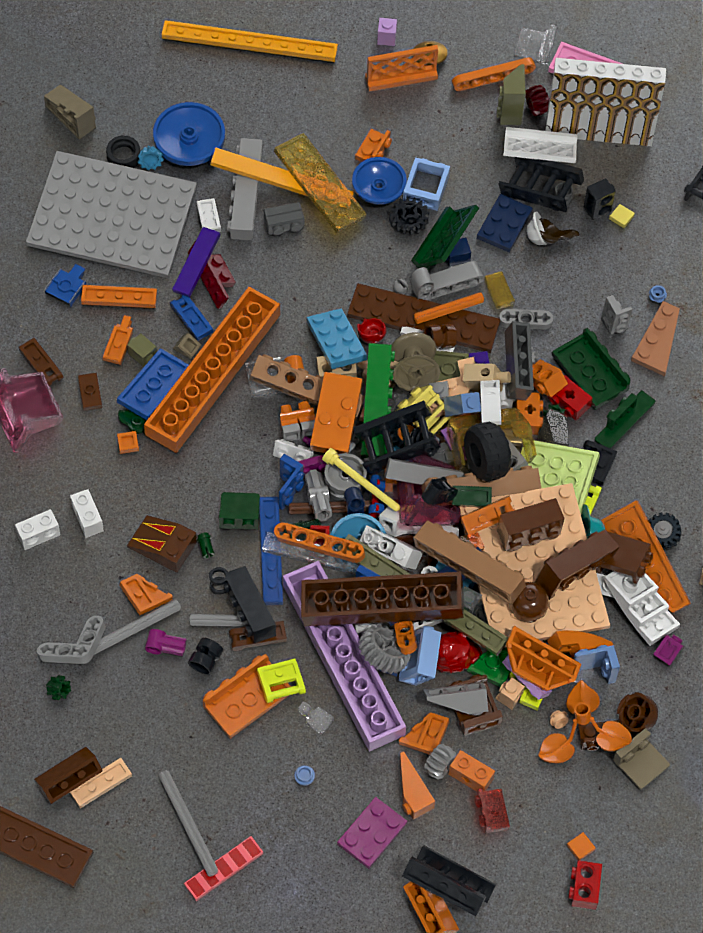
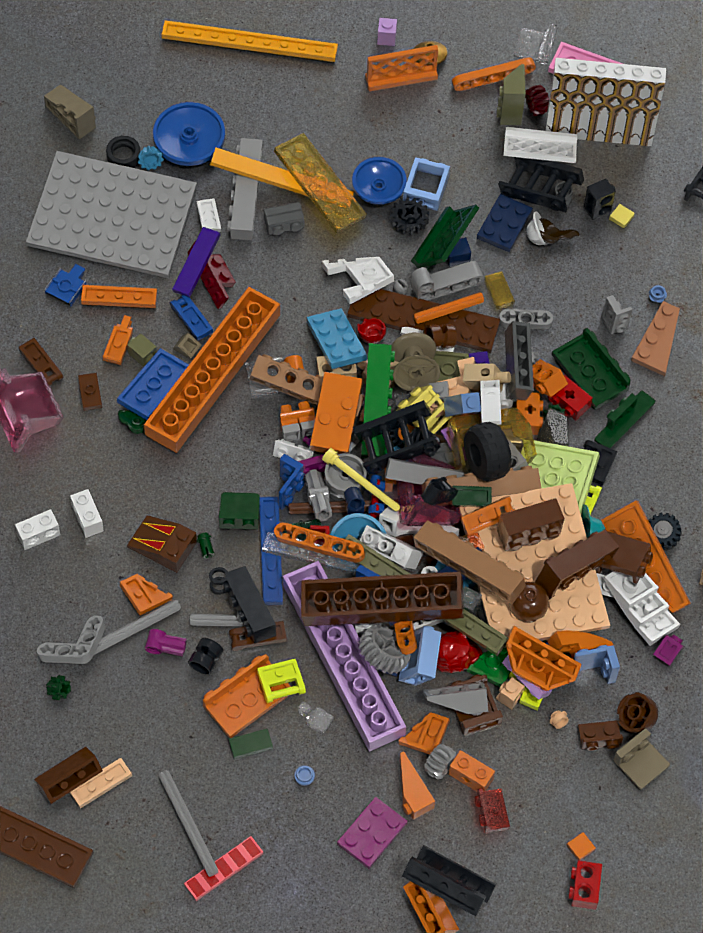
(128, 442): orange plate -> none
(250, 743): none -> dark green tile
(368, 274): none -> white wing
(373, 145): orange bracket -> none
(582, 703): orange plant -> none

